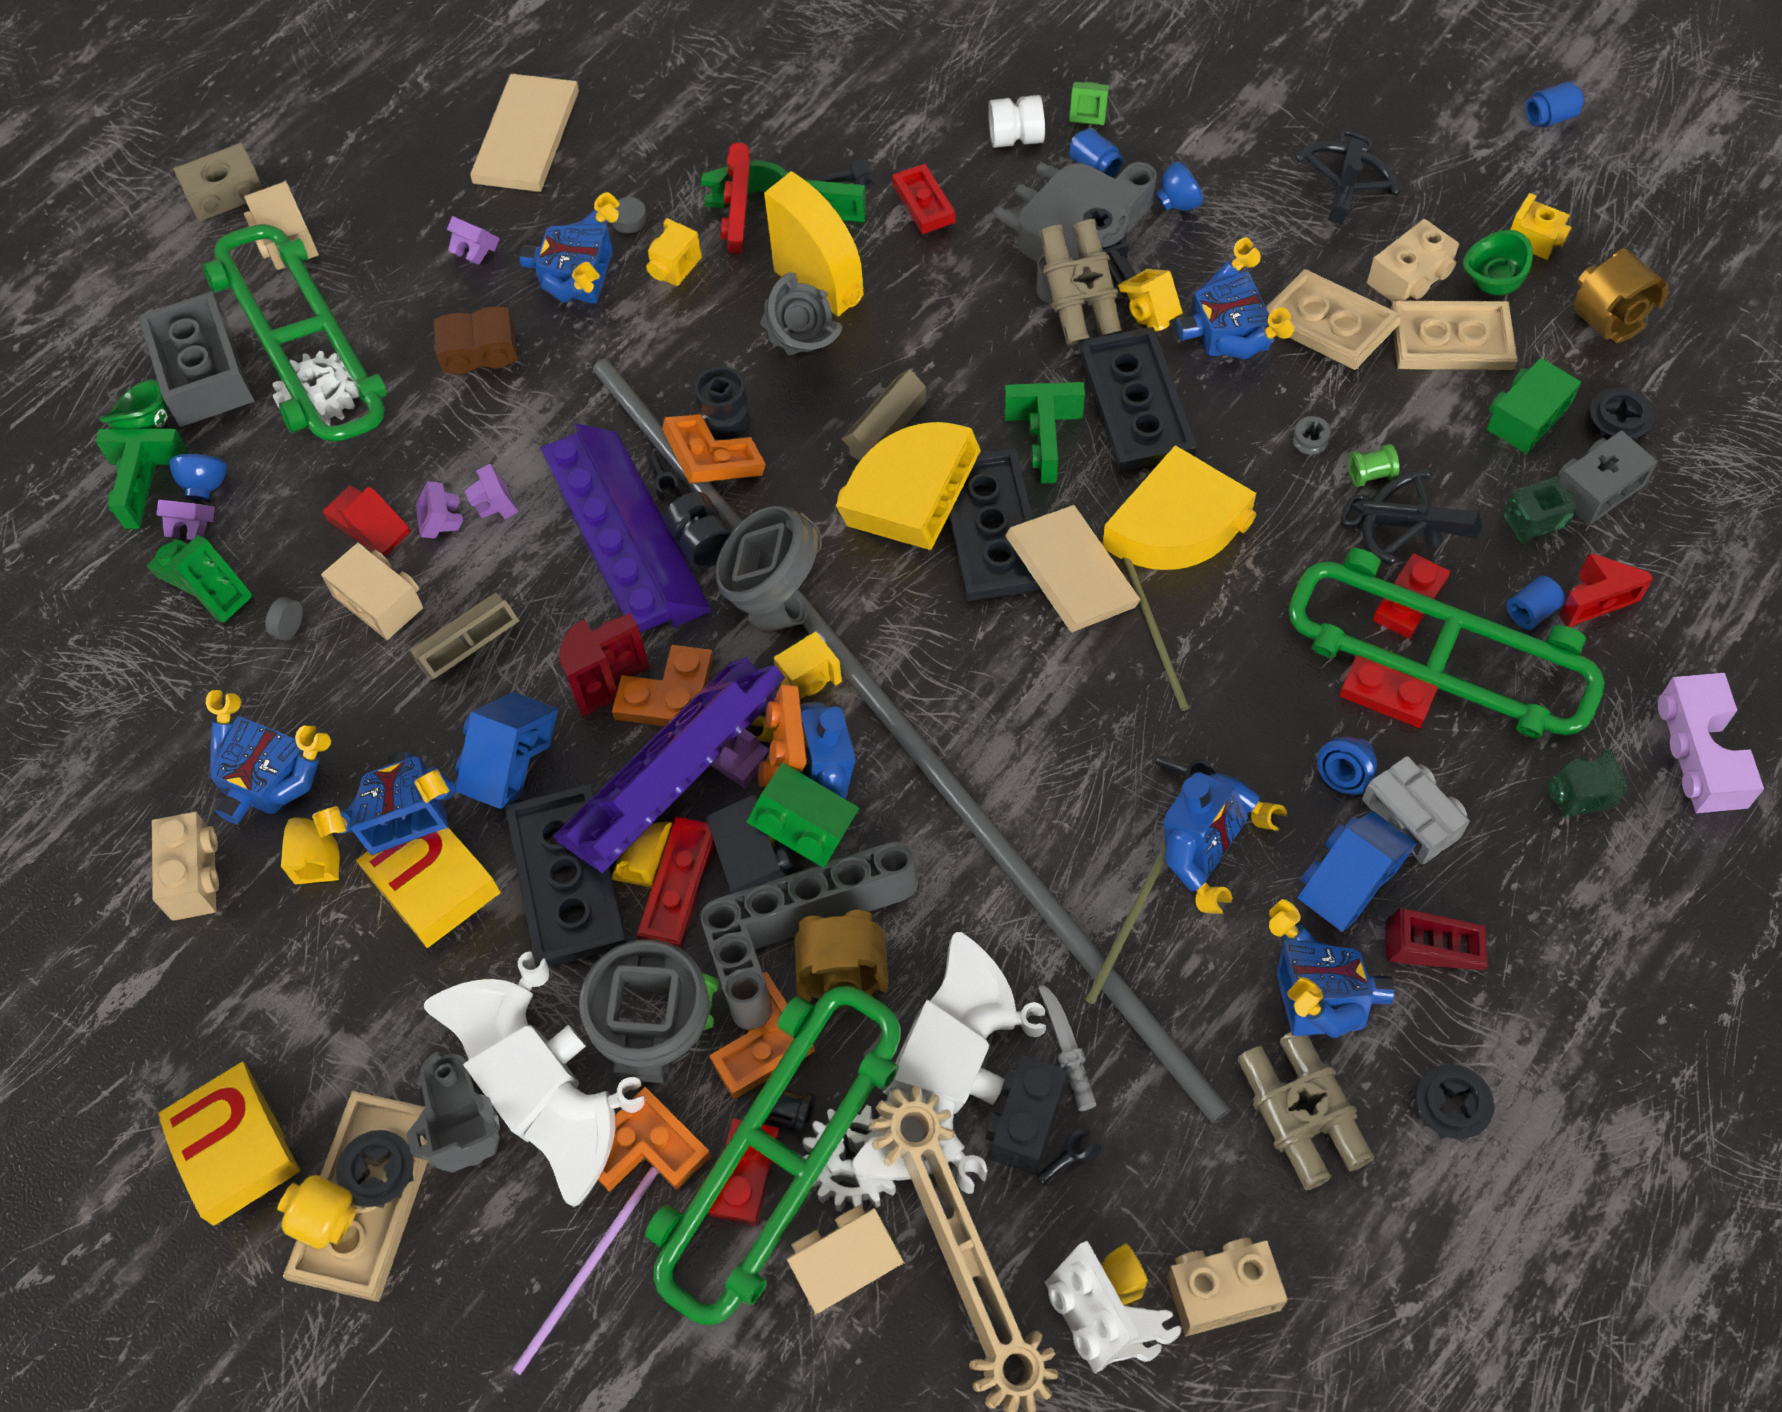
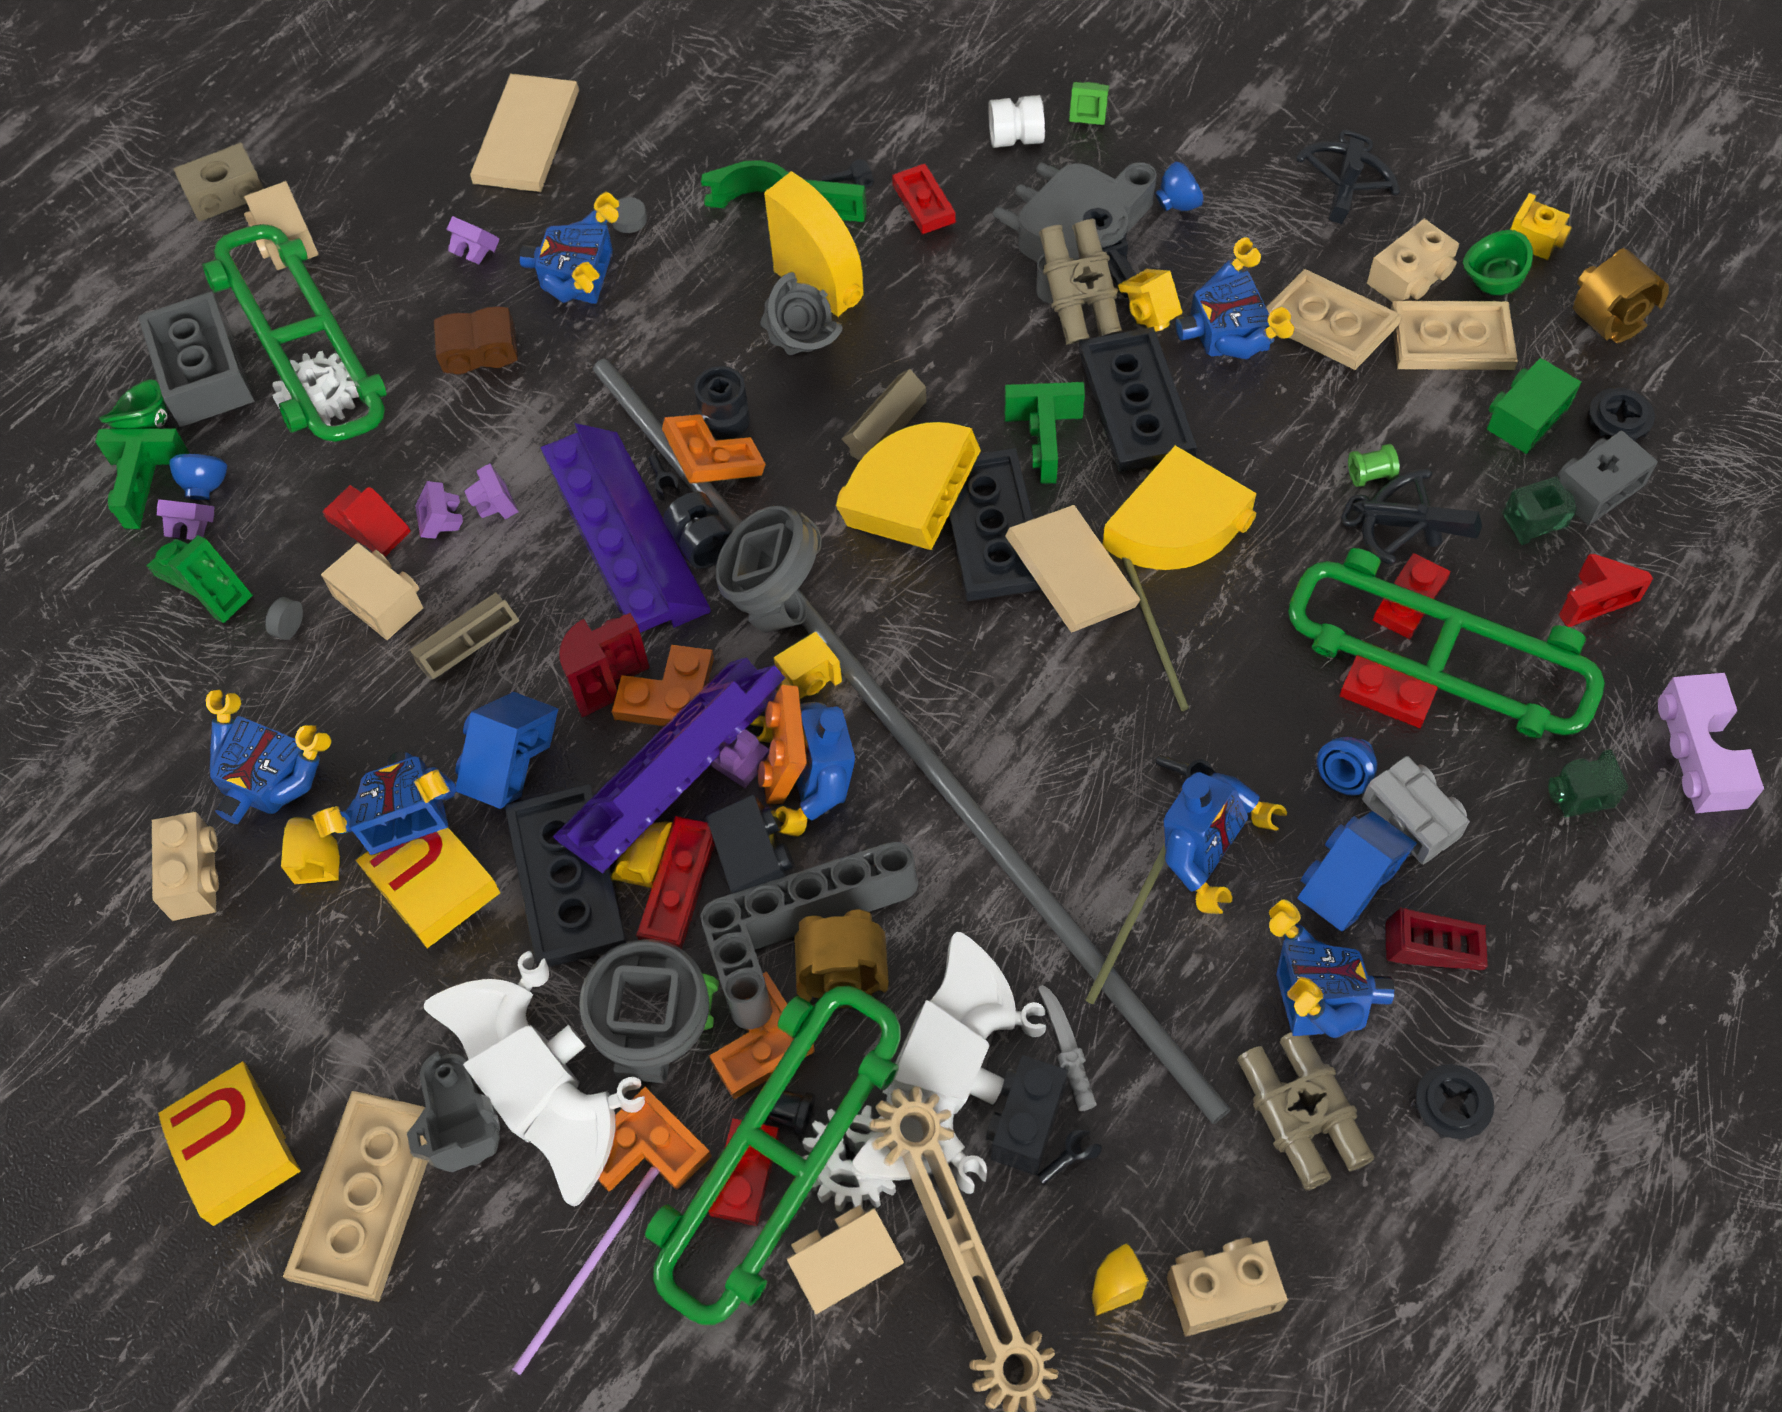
(317, 1212): yellow head -> none
(378, 1146): black gear -> none
(673, 253): yellow brick -> none
(736, 195): red hinge -> none
(802, 814): green brick -> none
(1095, 151): blue brick -> none
(1099, 1322): white plate -> none
(1315, 425): dark grey bush -> none
(1535, 602): blue gear -> none
(1554, 105): blue brick -> none

